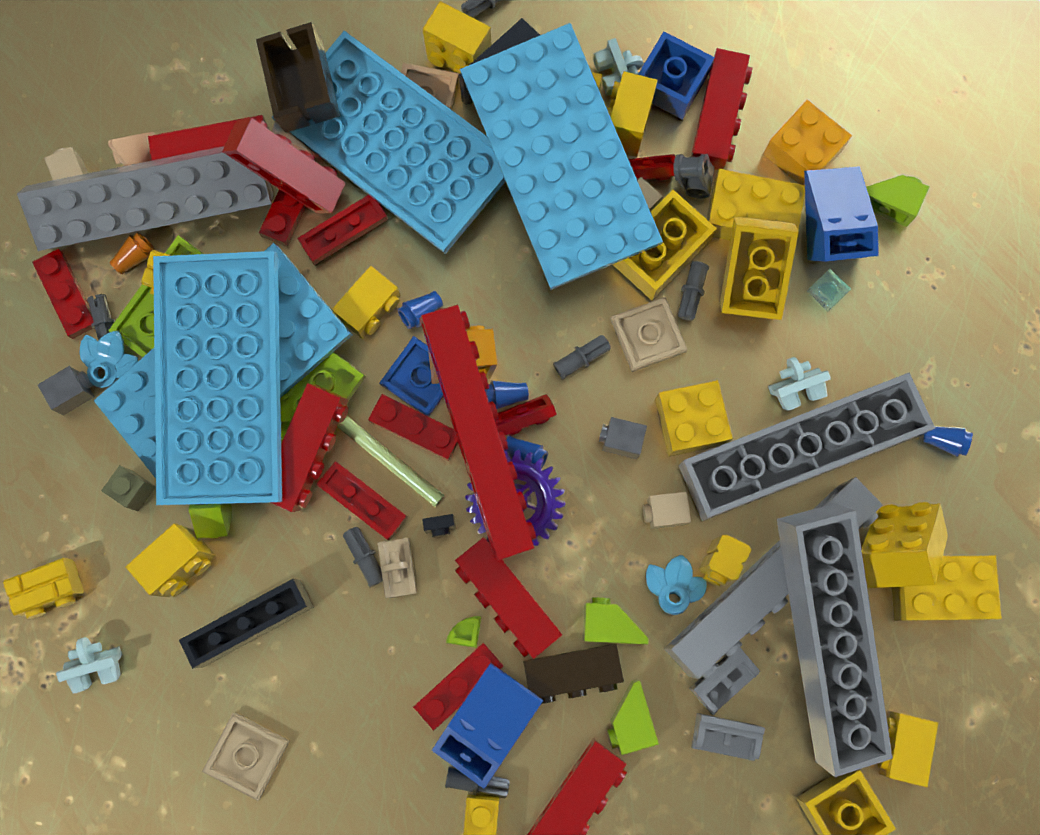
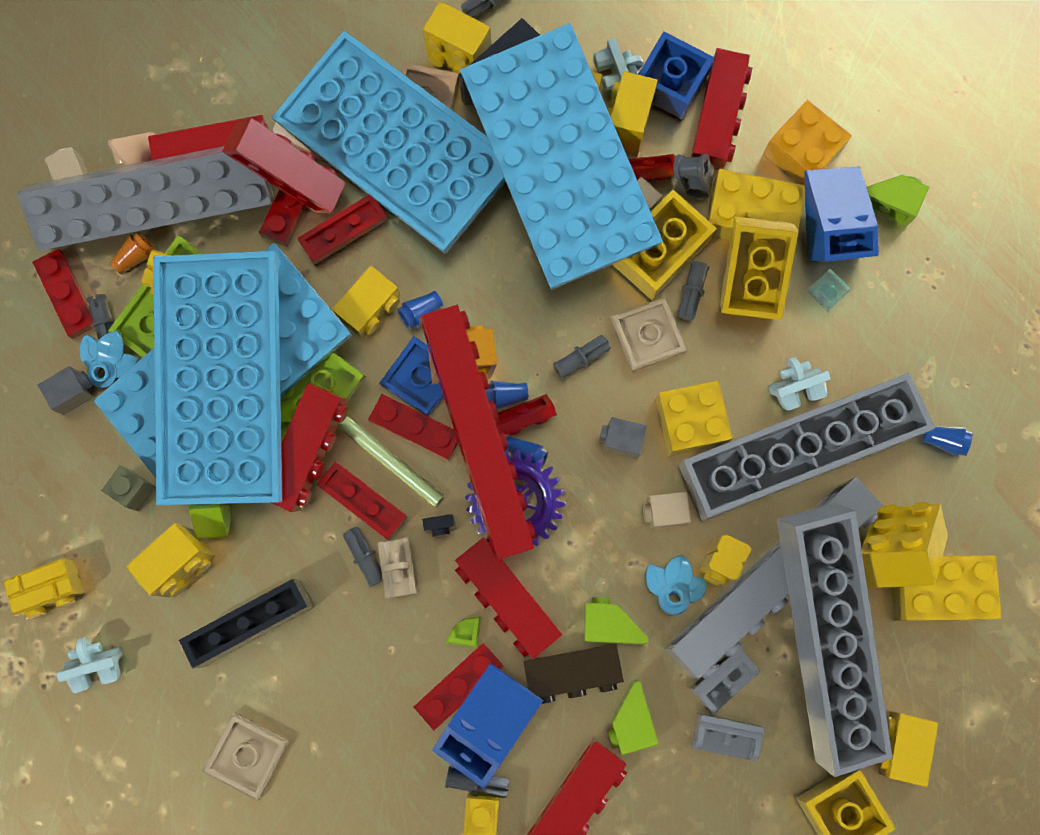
(297, 78): dark brown piece -> none

